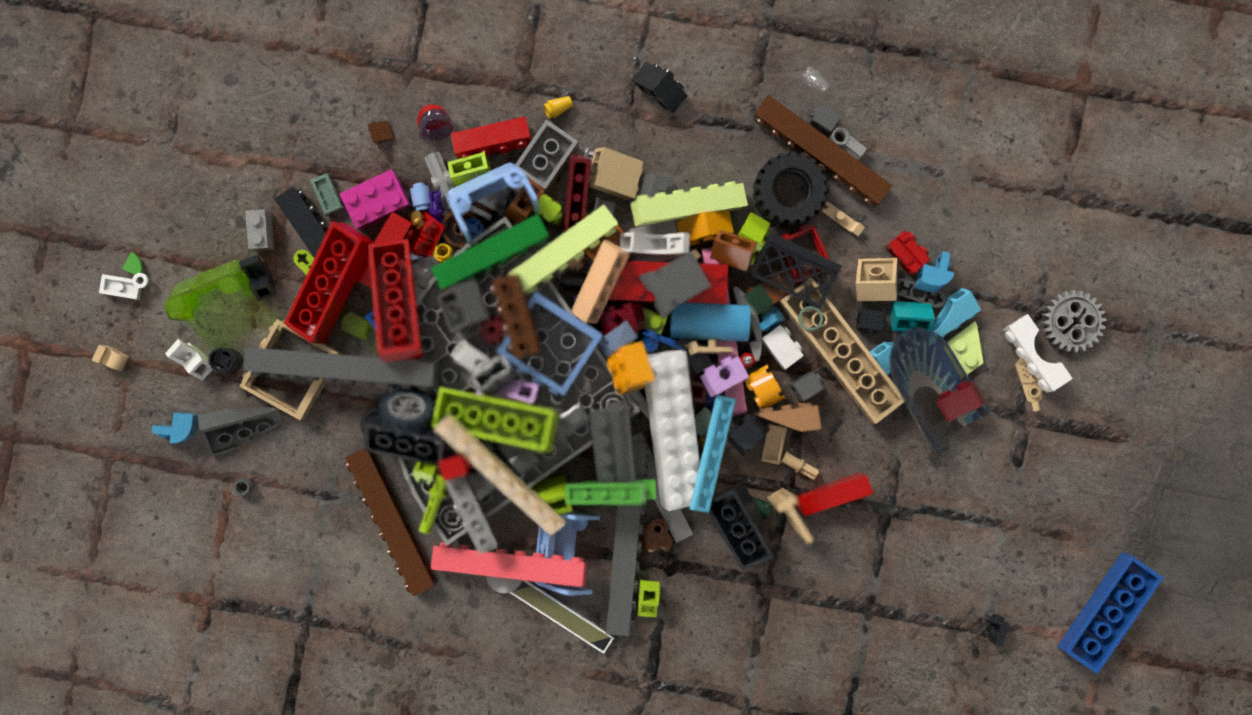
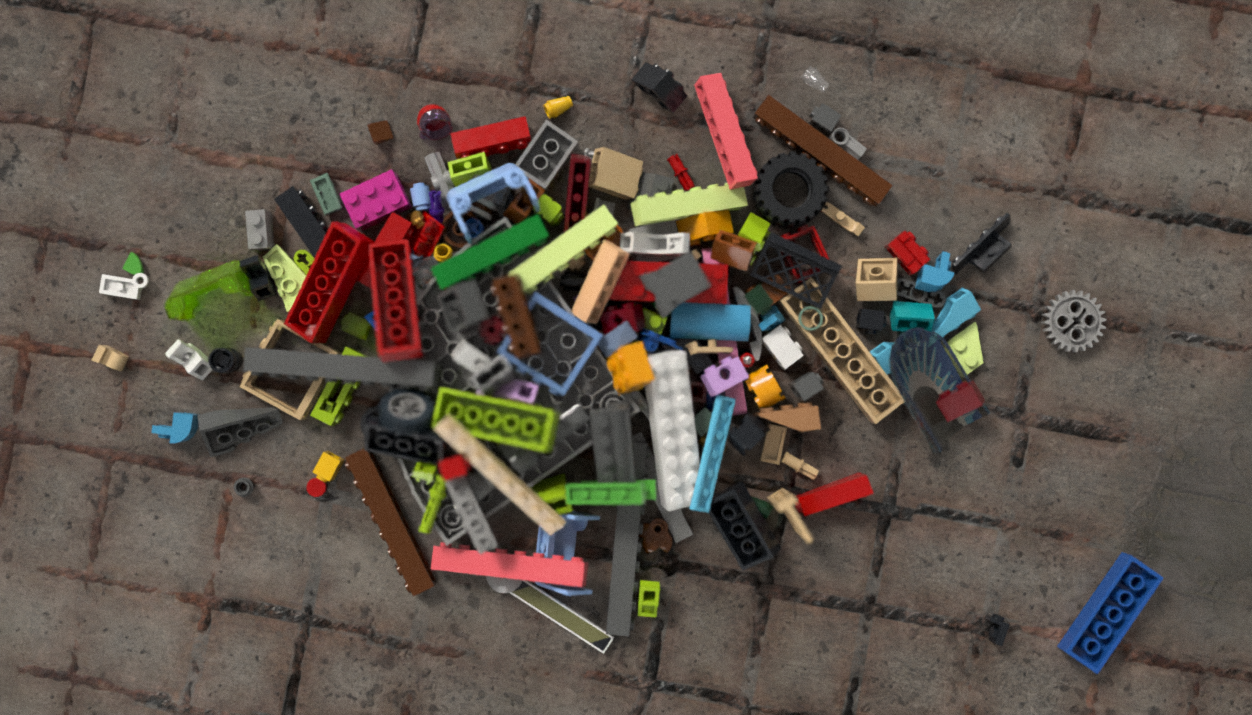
(285, 273): none -> yellowish green wing
(316, 487): none -> red tile
(328, 466): none -> yellow brick
(344, 398): none -> lime brick
(681, 172): none -> red axle
(725, 131): none -> coral brick
(987, 249): none -> black bracket
(1022, 335): white arch -> none
(1028, 384): tan piece -> none

